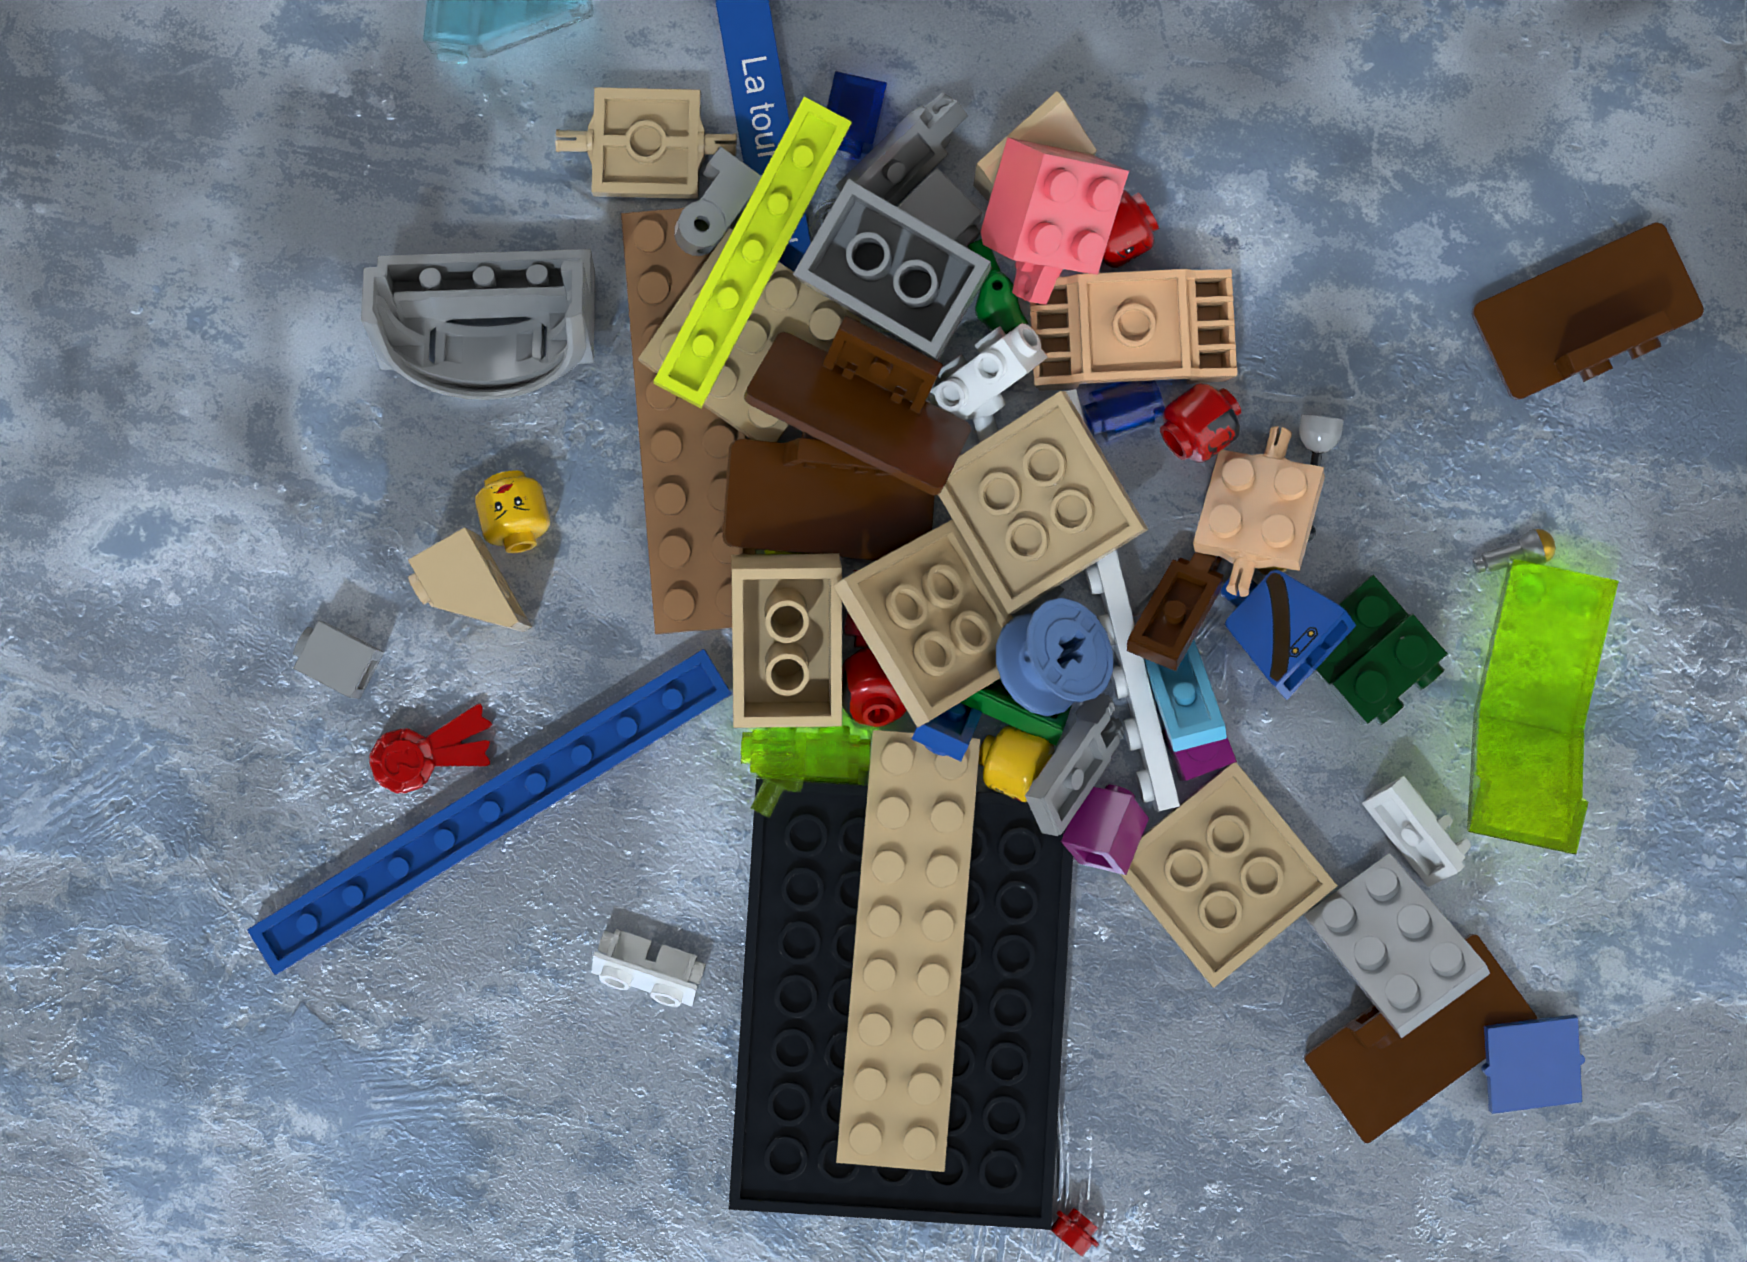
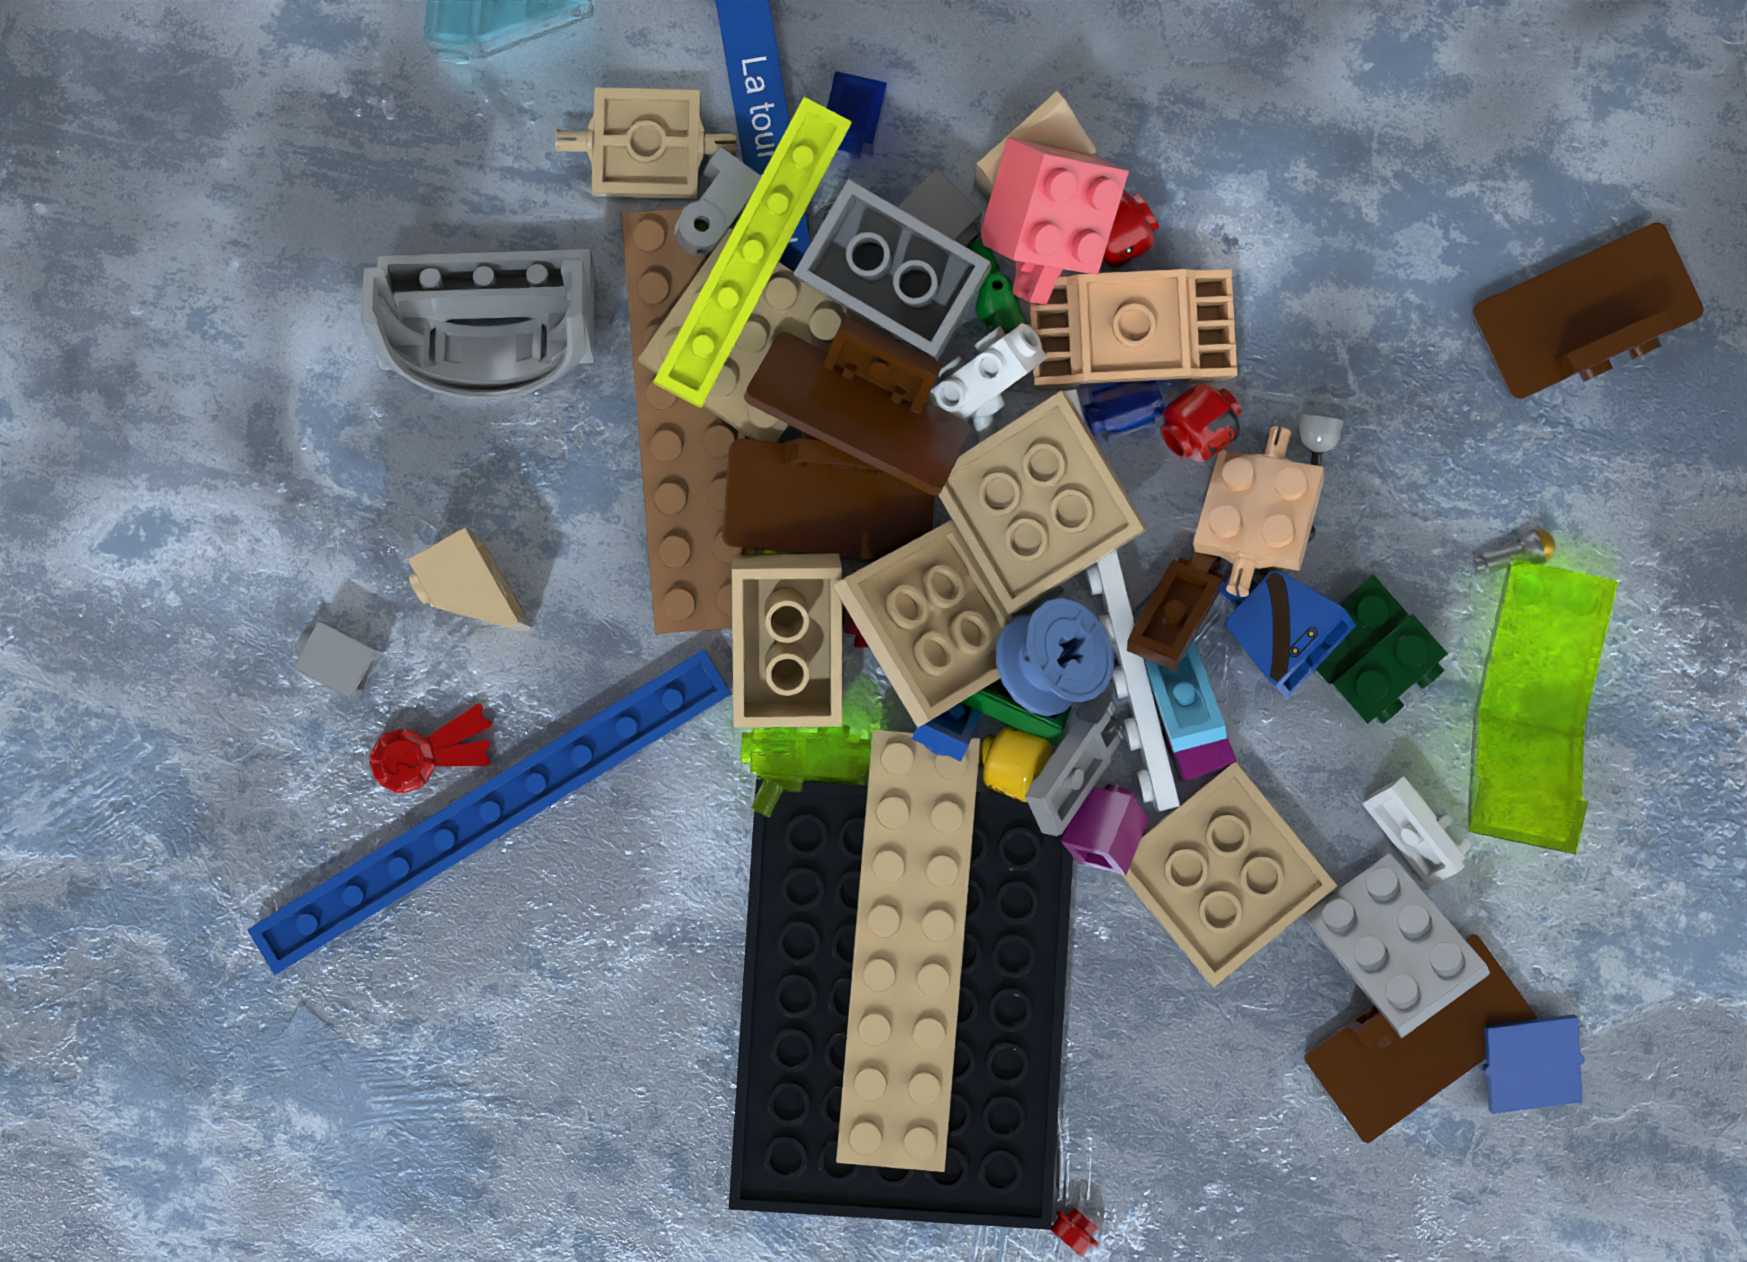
(512, 511): yellow head -> none
(627, 966): white hinge -> none
(867, 691): red head -> none
(908, 150): light grey hinge -> none

